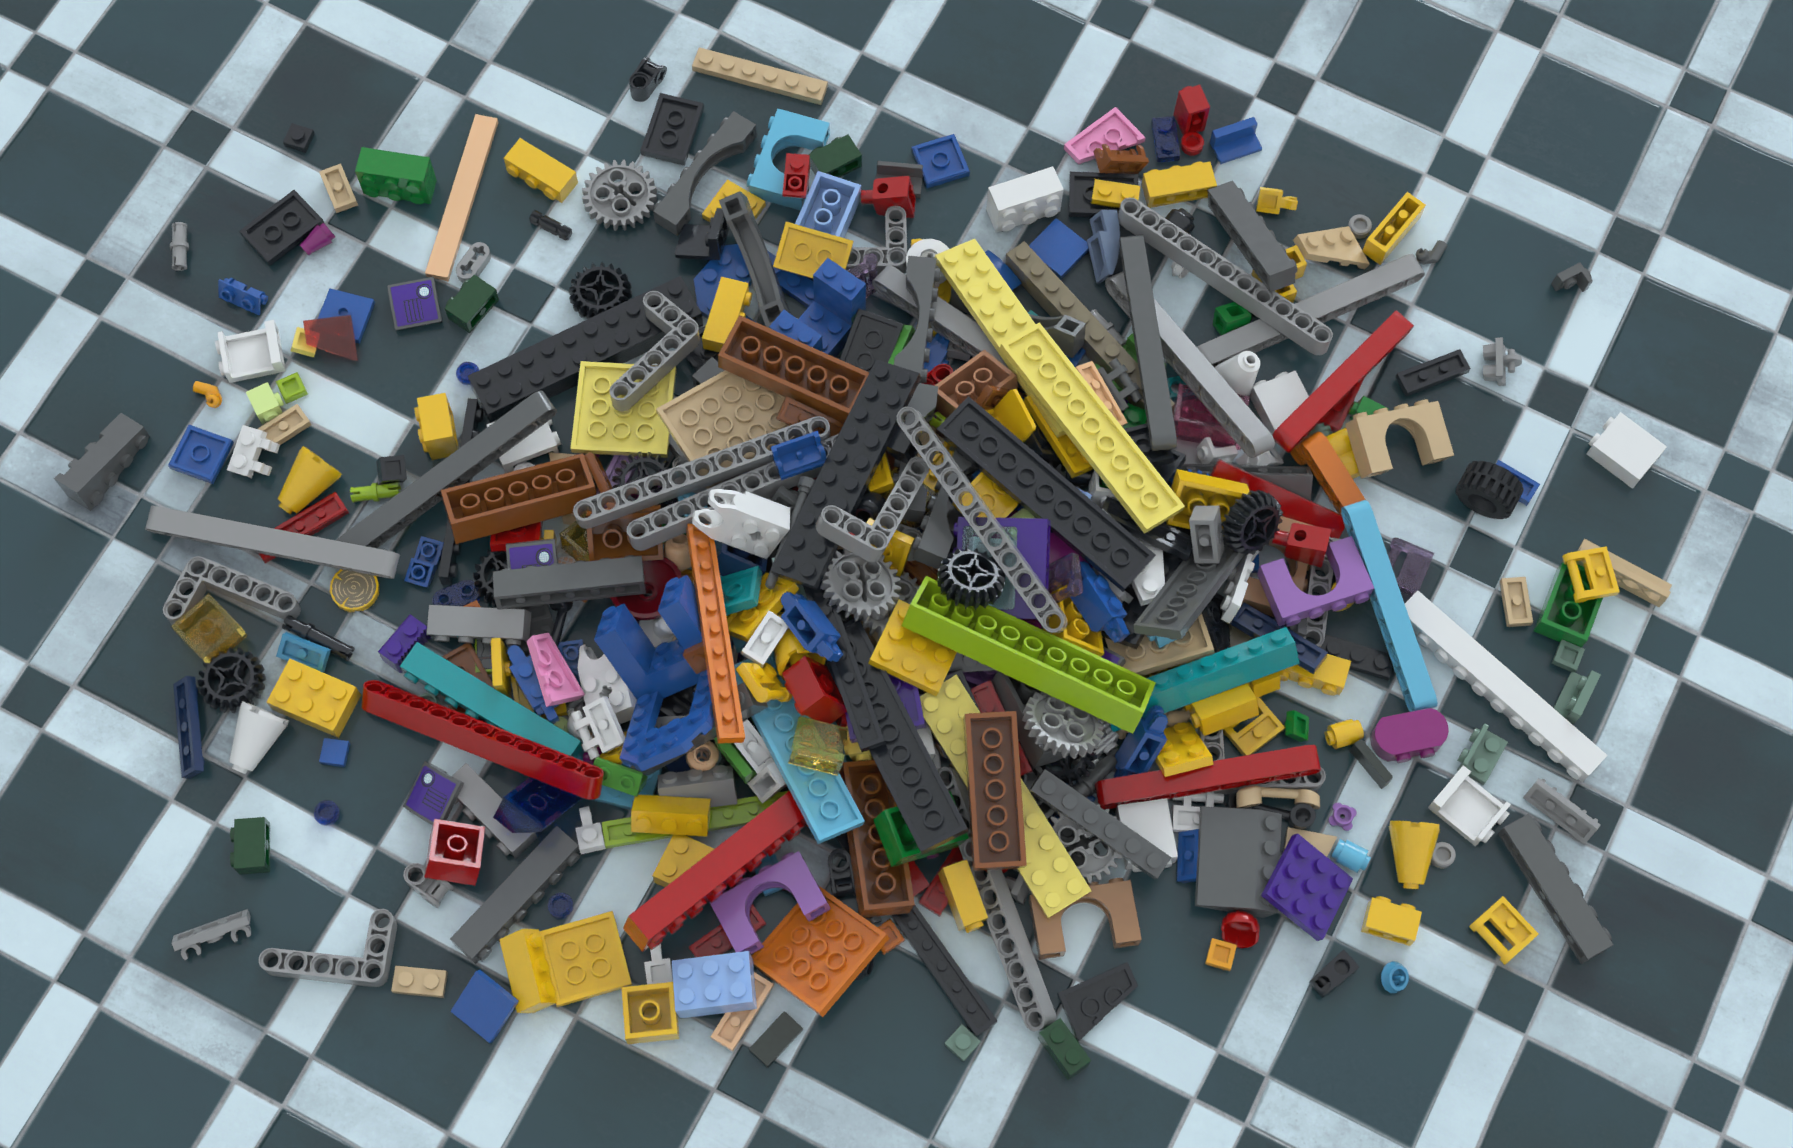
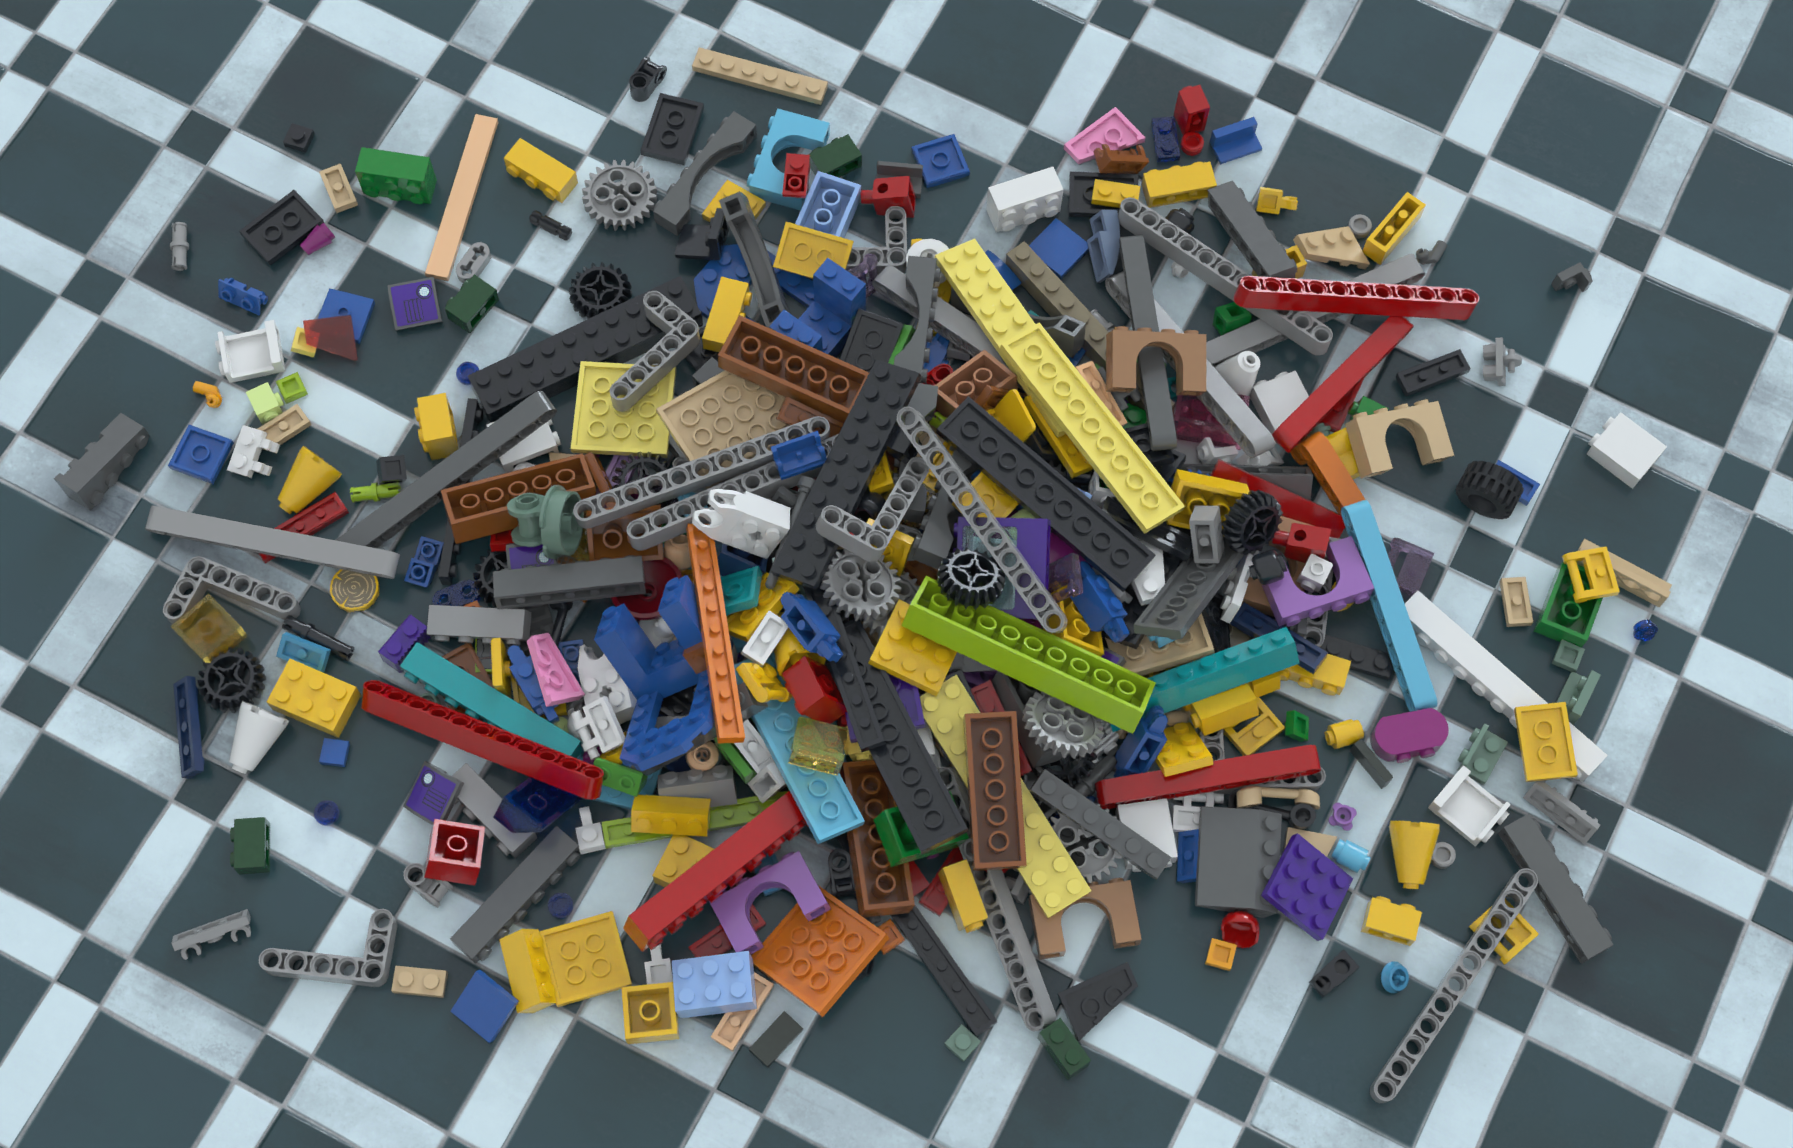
(547, 521): none -> sand green piece
(1185, 348): none -> medium nougat arch
(1268, 567): none -> black head
(1314, 573): none -> white bracket
(1355, 297): none -> red beam
(1463, 976): none -> light grey beam
(1545, 742): none -> yellow plate
(1644, 630): none -> clear blue plate

